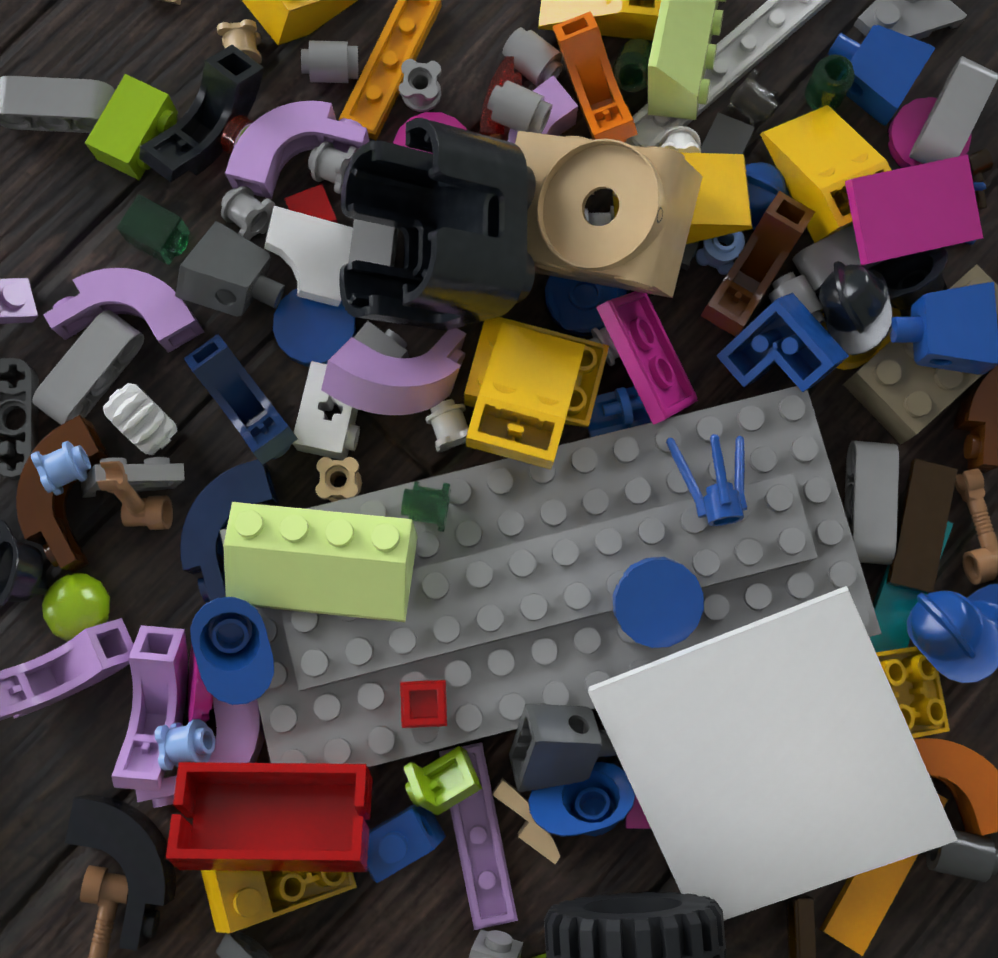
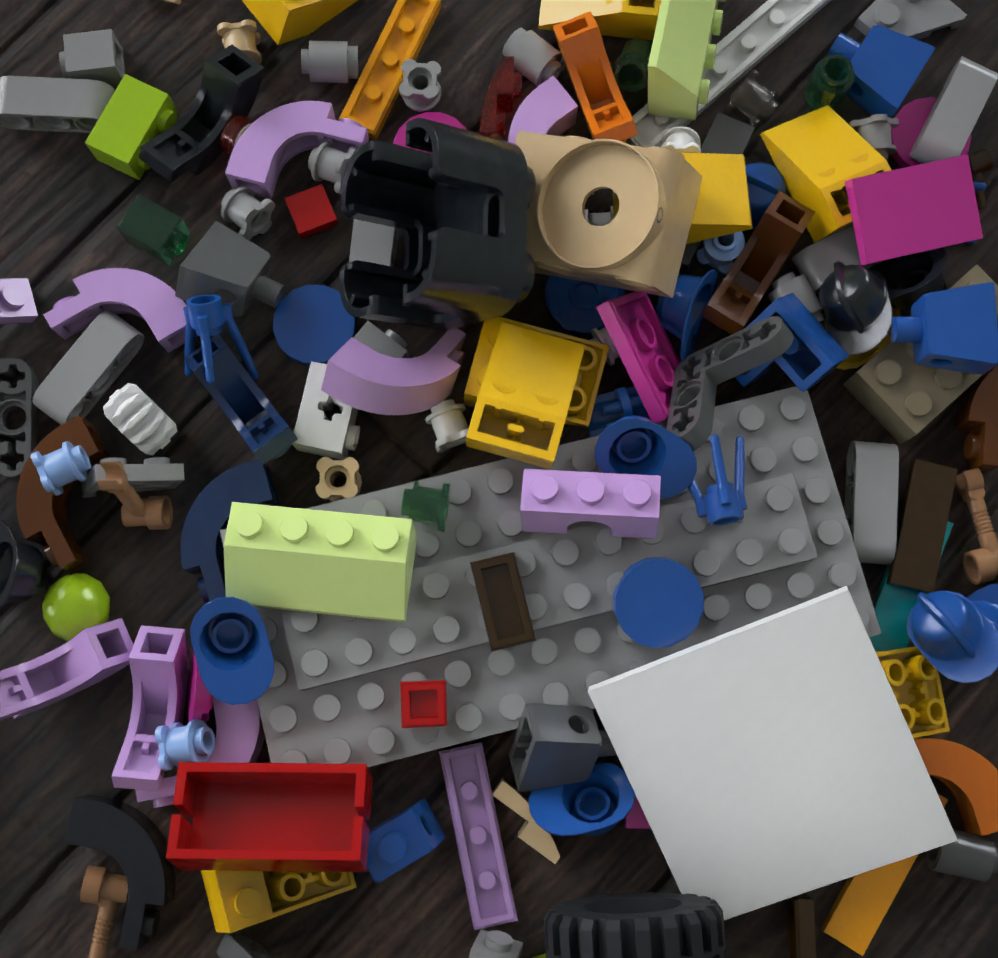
(93, 57): none -> light grey brick
(207, 316): none -> blue plant
(312, 250): white tile -> none
(442, 781): lime bracket -> none
(502, 602): none -> dark brown tile
(519, 108): light grey brick -> none
(618, 500): none -> lavender arch
(646, 448): none -> blue piece
(683, 312): none -> blue piece
(700, 373): none -> dark grey beam
(877, 132): none -> light grey brick

